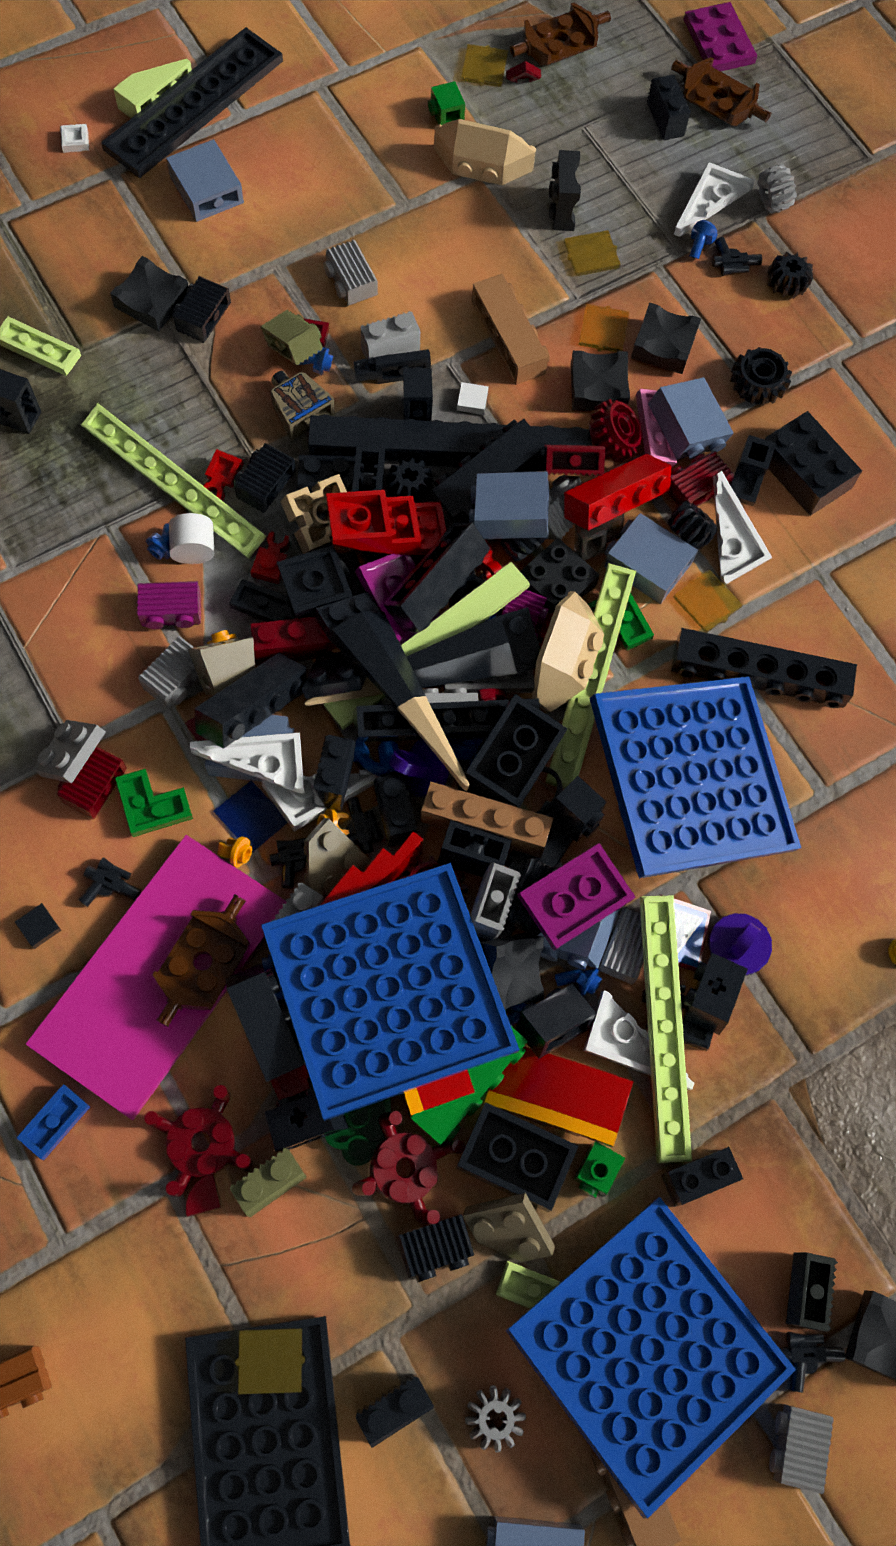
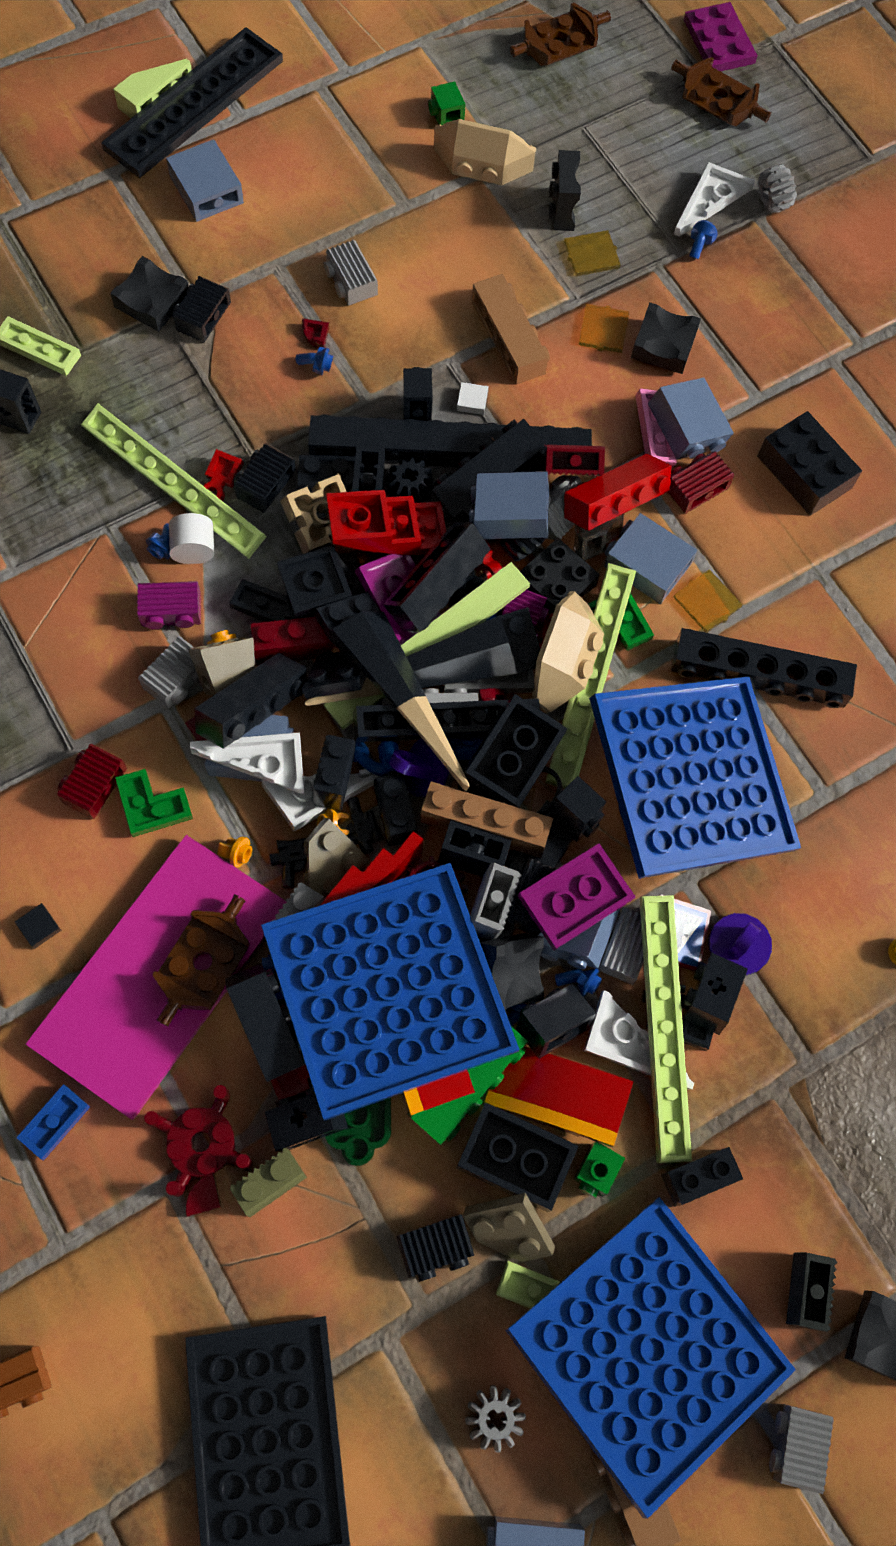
(68, 750): light grey plate -> none
(74, 138): white tile -> none
(106, 881): black piece -> none
(251, 815): clear blue window -> none
(266, 559): red plate -> none
(270, 1361): clear yellow piece -> none
(292, 337): olive brick -> none
(297, 400): torso -> none
(390, 336): light grey brick -> none
(390, 367): black hinge -> none
(394, 1410): black brick -> none
(423, 1168): dark red plate -> none
(484, 65): clear yellow piece -> none
(523, 71): dark red tile -> none
(598, 379): black brick -> none
(615, 428): dark red gear -> none
(668, 107): black brick -> none
(692, 525): black gear -> none
(732, 260): black piece -> none
(738, 540): white wing -> none
(751, 469): black brick -> none
(761, 376): black gear -> none
(790, 275): black gear -> none
(805, 1355): black piece -> none

